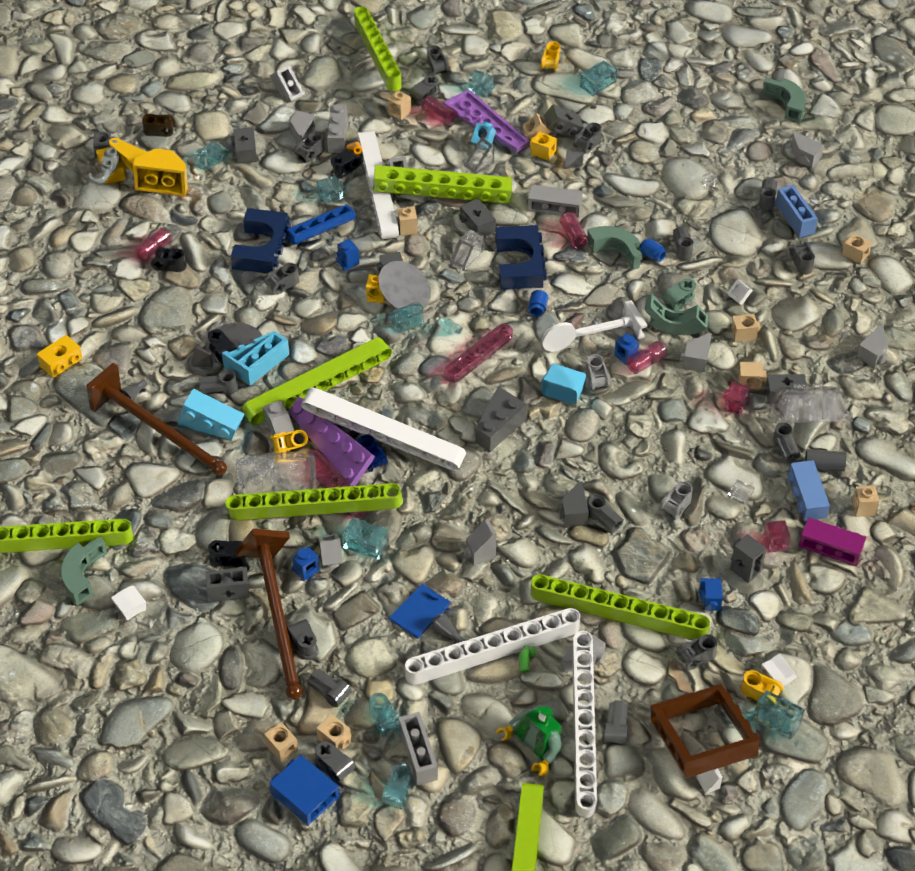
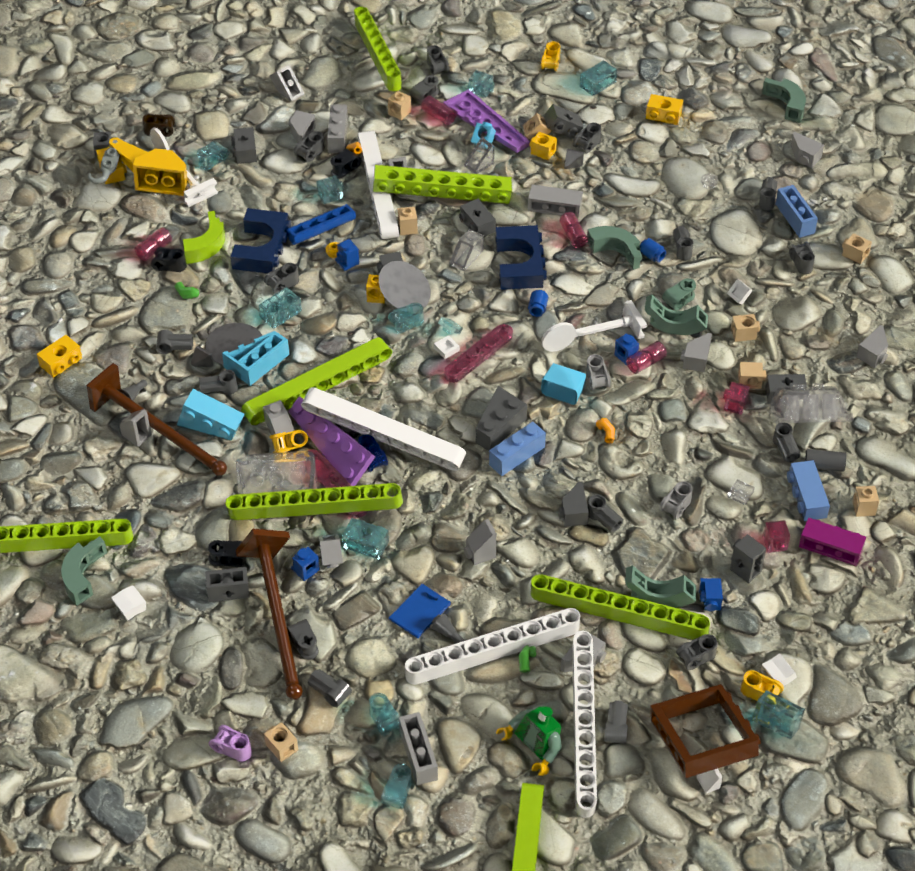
(136, 427): none -> light grey slope
(168, 341): none -> dark grey piece
(186, 292): none -> bright green arm
(197, 191): none -> white piece
(206, 245): none -> lime arch
(219, 343): black piece -> none
(228, 743): none -> lavender piece
(280, 307): none -> clear light blue brick
(304, 789): blue brick -> none
(331, 249): none -> yellow plate
(331, 726): tan brick -> none
(333, 761): dark grey piece -> none
(446, 347): none -> white plate
(517, 448): none -> medium blue brick
(609, 429): none -> light orange arm
(664, 109): none -> yellow brick
(671, 593): none -> sand green arch

